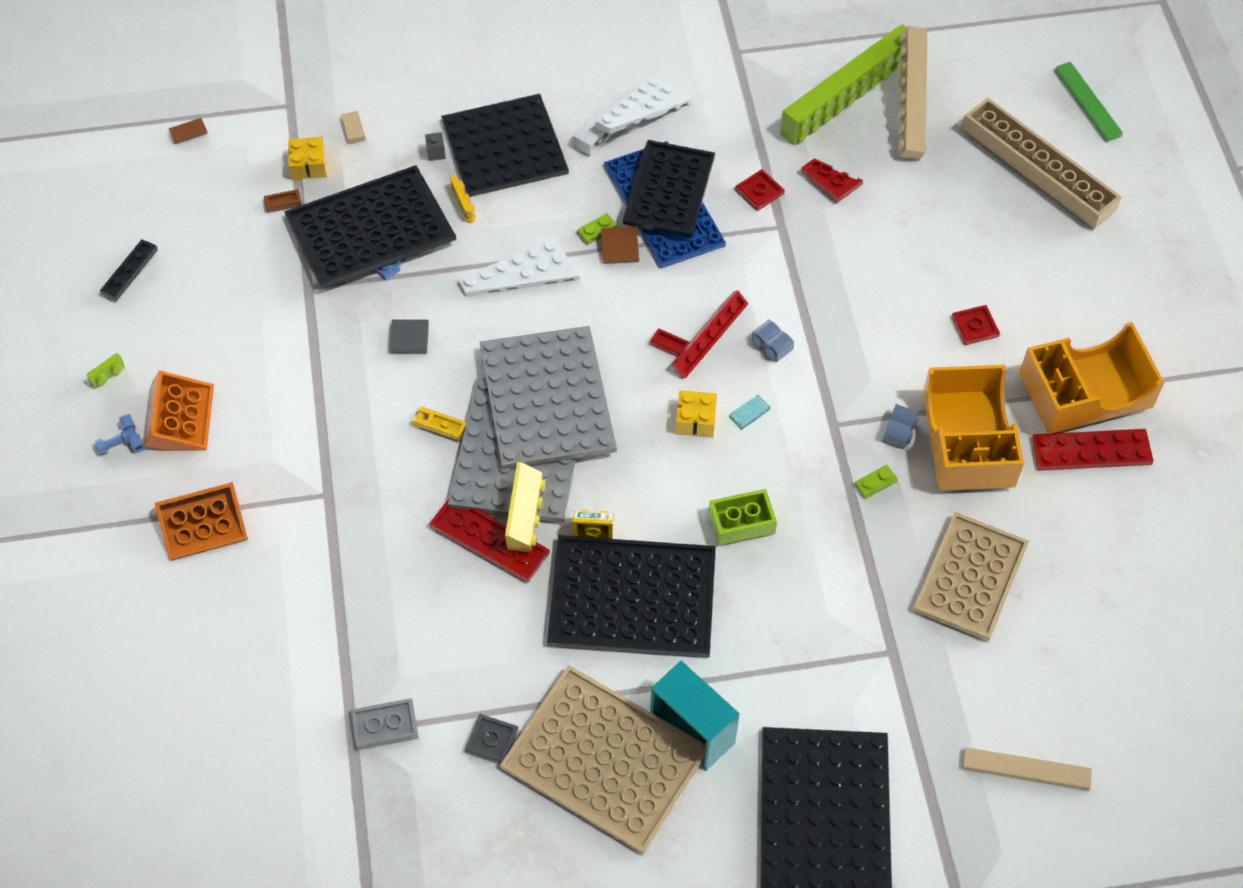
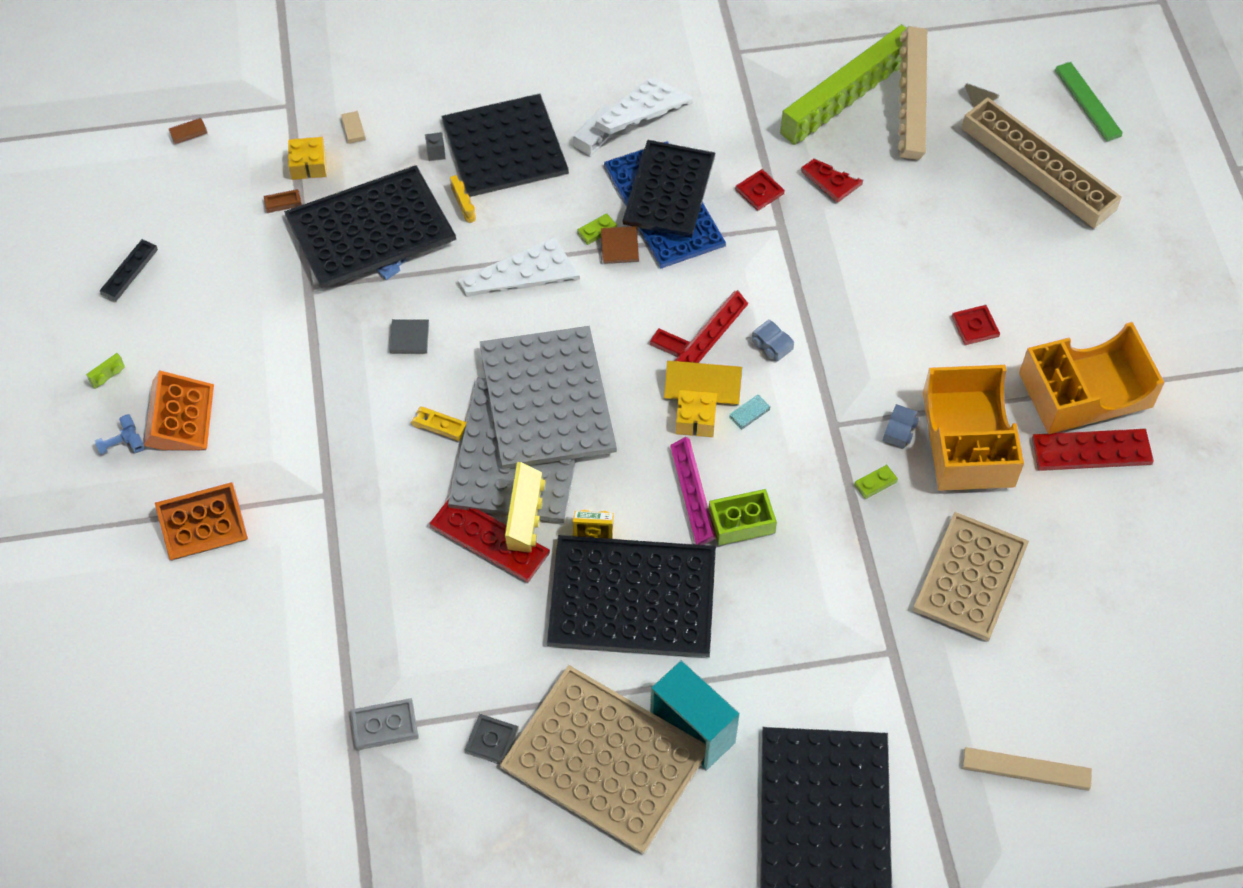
(693, 491): none -> dark pink plate
(702, 377): none -> yellow tile
(979, 94): none -> dark tan slope

